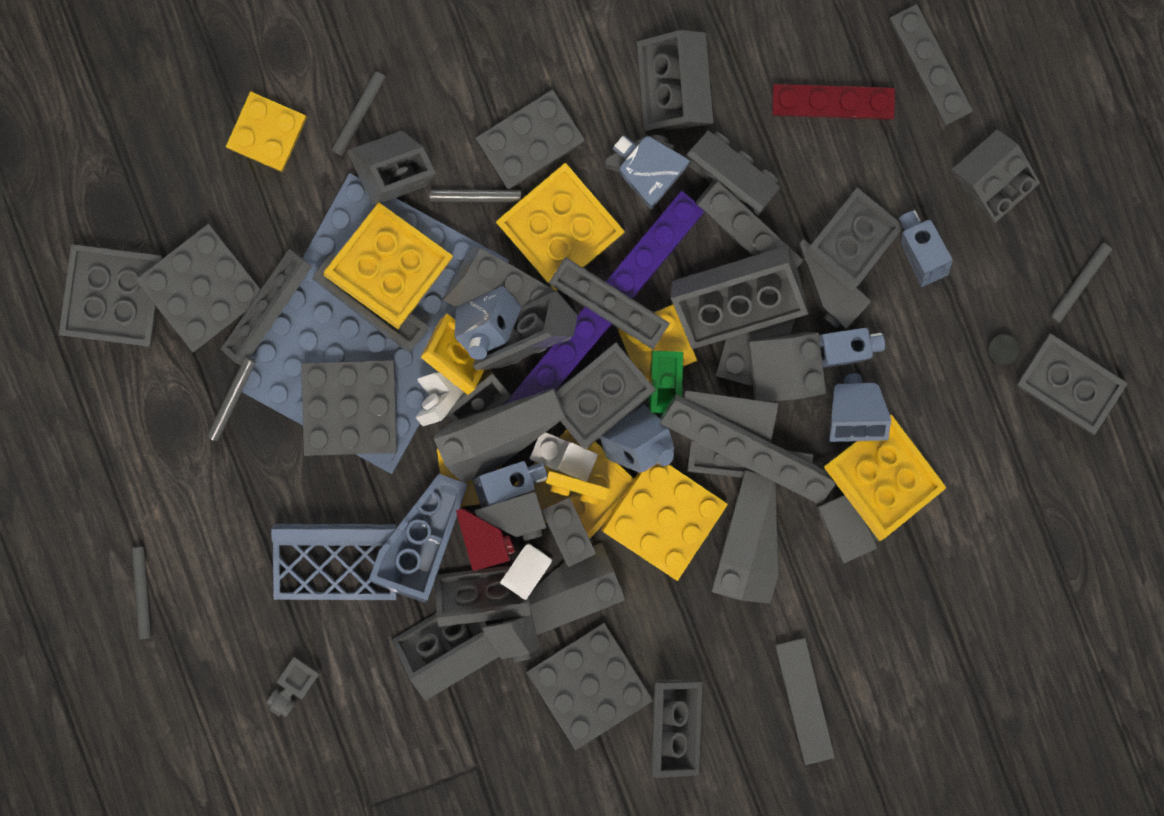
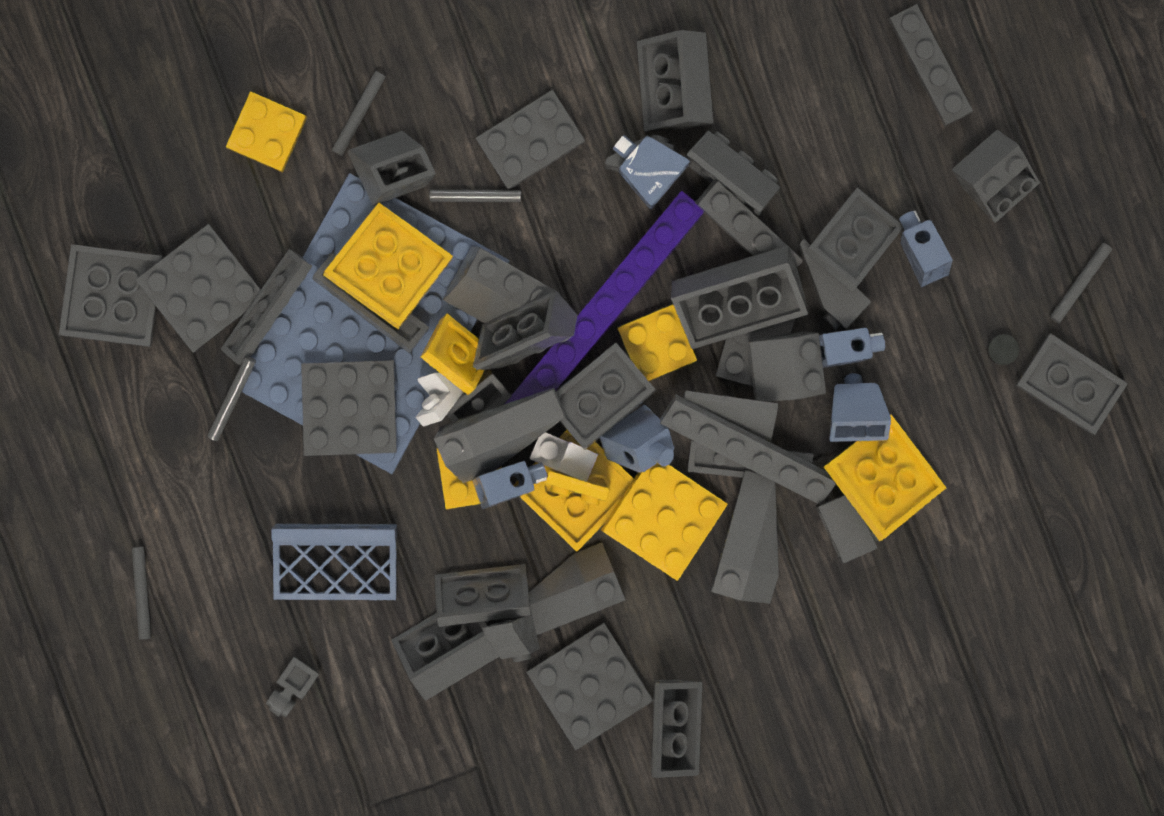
(416, 547): sand blue wedge -> none
(484, 542): dark red slope -> none
(486, 322): sand blue torso -> none
(516, 516): dark grey slope -> none
(526, 571): white slope -> none
(560, 222): yellow plate -> none
(568, 532): dark grey brick -> none
(609, 303): dark grey tile -> none
(666, 378): green slope -> none
(804, 701): dark grey tile -> none
(833, 102): dark red plate -> none

